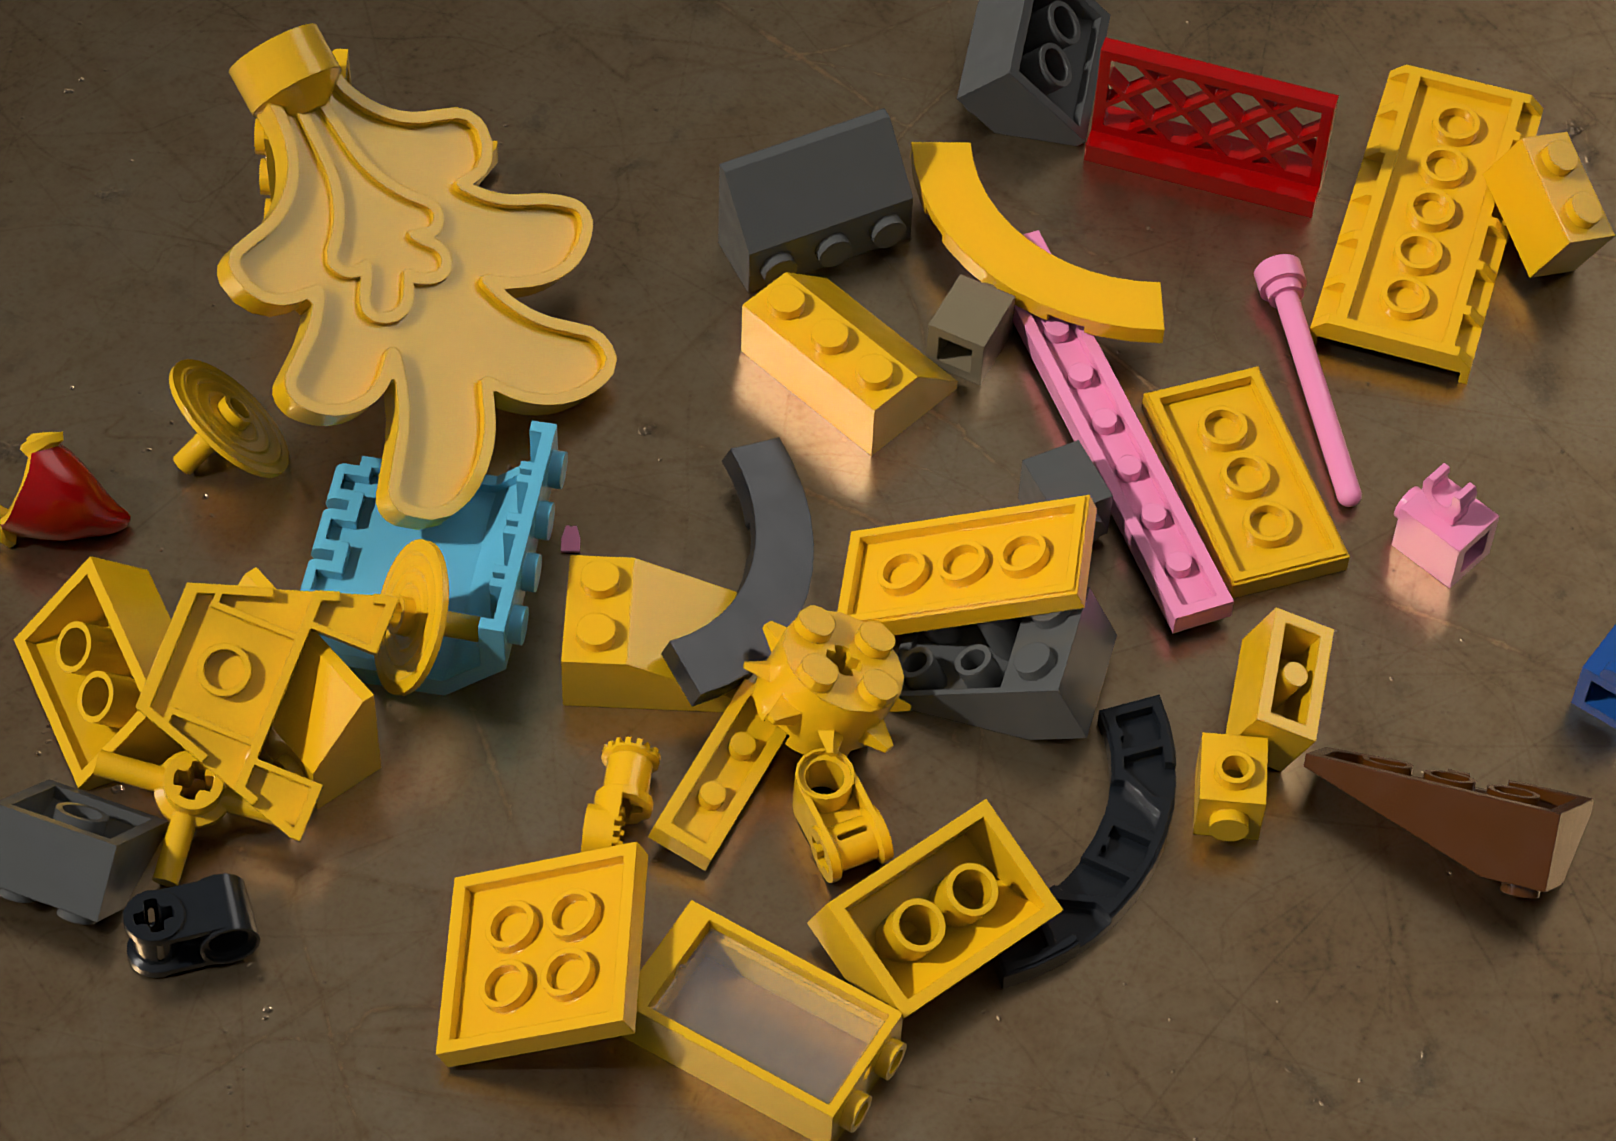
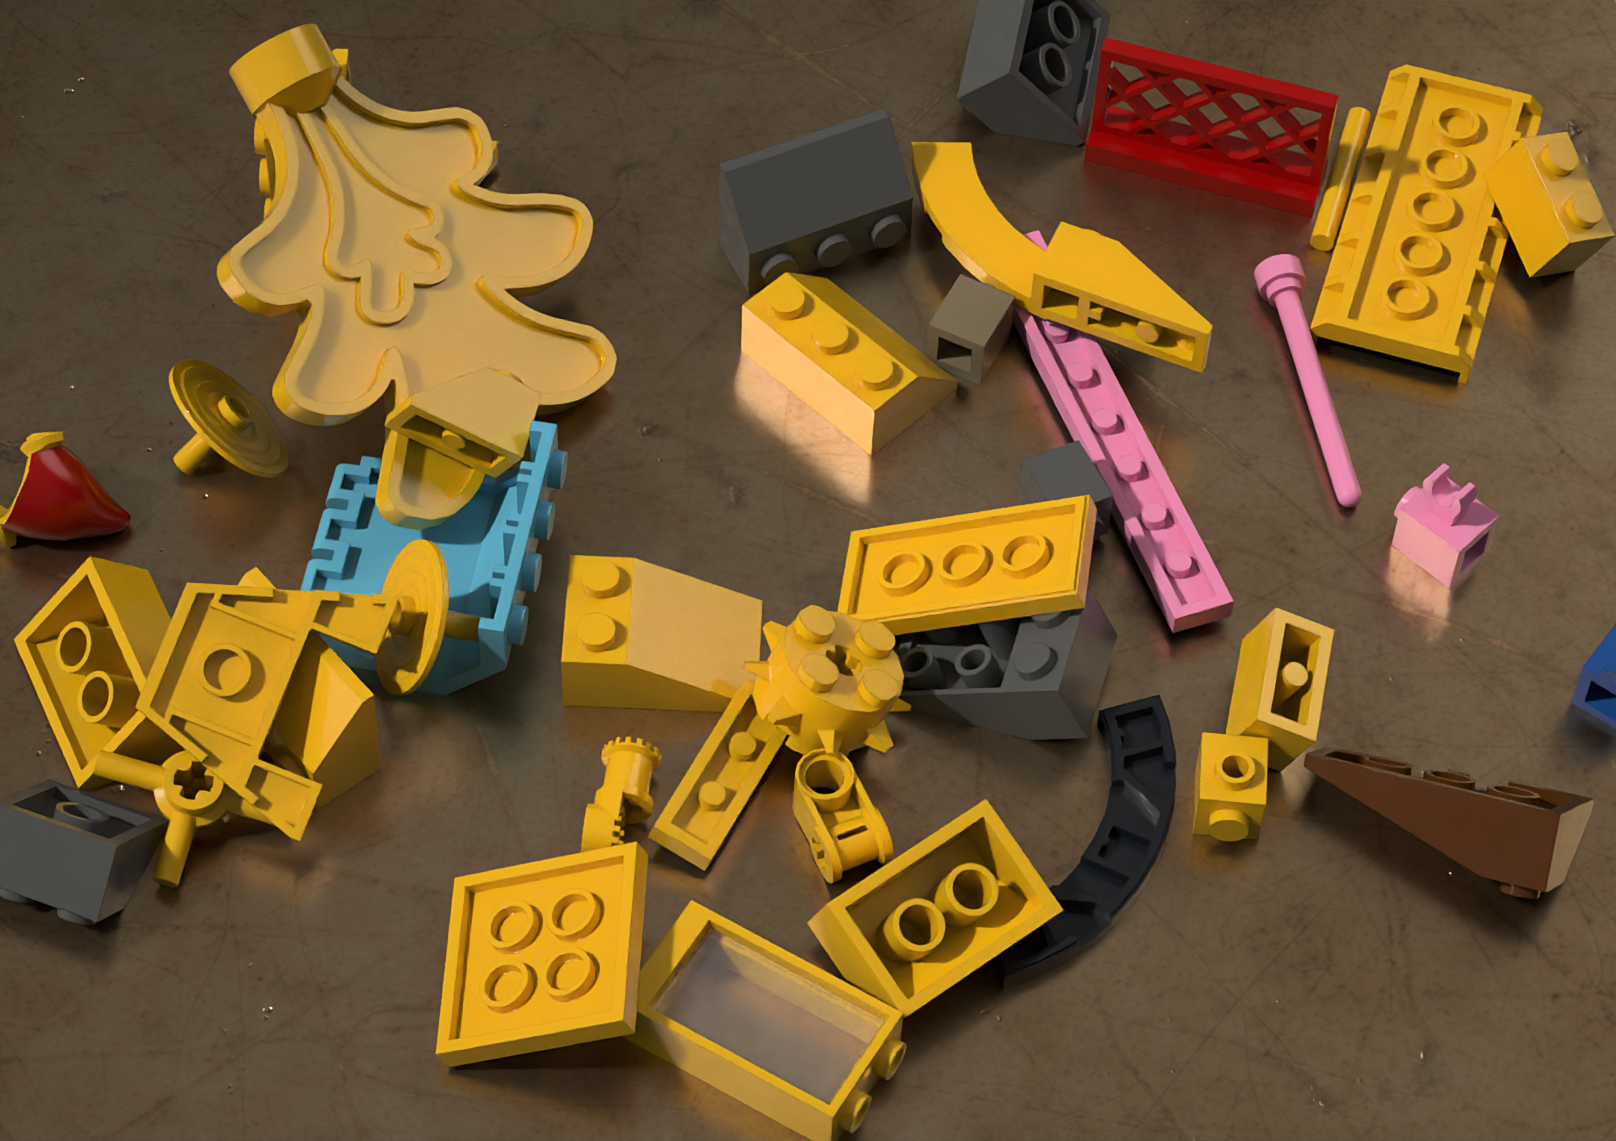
(194, 923): black piece -> none
(472, 419): none -> yellow slope
(570, 540): bright pink piece -> none
(773, 578): black tile -> none
(1114, 296): none -> yellow slope
(1245, 482): yellow tile -> none
(1340, 179): none -> yellow bar

